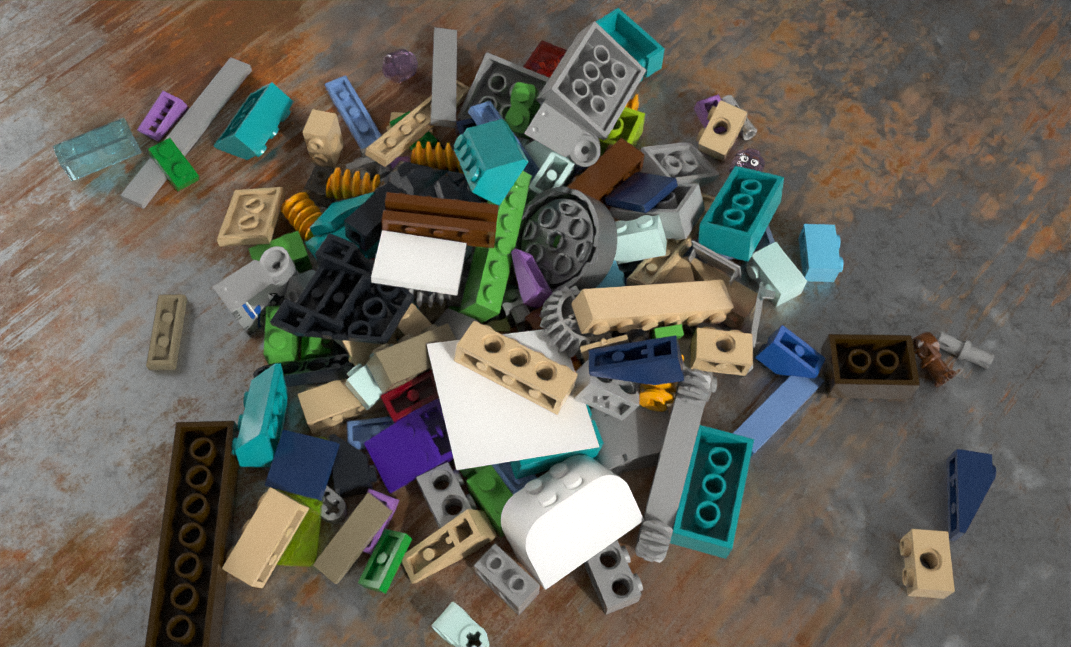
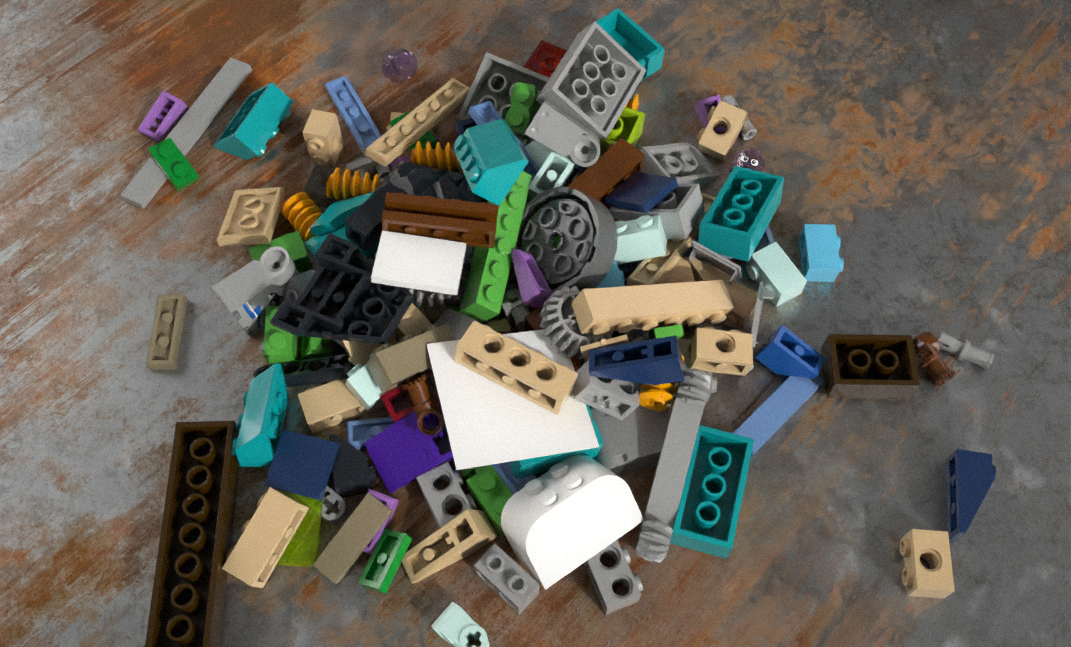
(96, 149): clear light blue slope -> none
(423, 403): none -> reddish brown connector
(444, 78): light grey tile -> none

